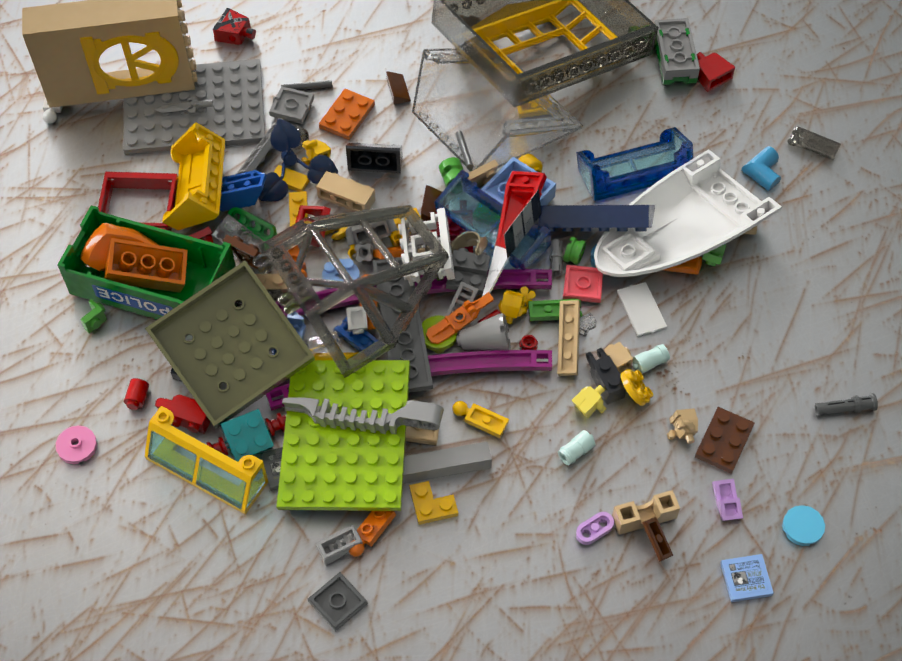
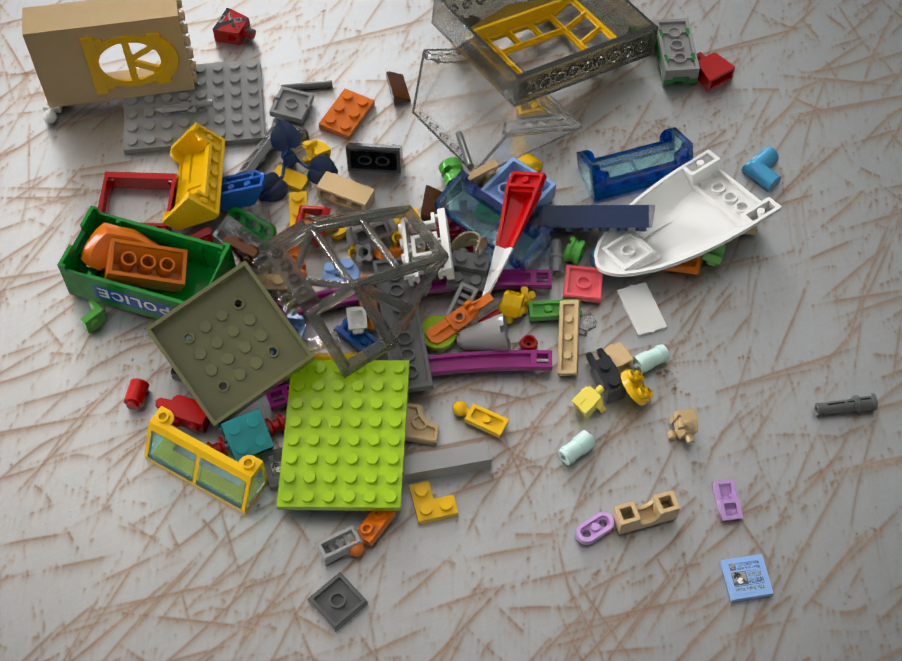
(76, 453): bright pink plate -> none
(414, 414): light grey piece -> none
(522, 224): sticker -> none
(657, 539): reddish brown slope -> none
(724, 440): reddish brown plate -> none
(803, 525): medium azure tile -> none
(814, 142): clear smoke plate -> none

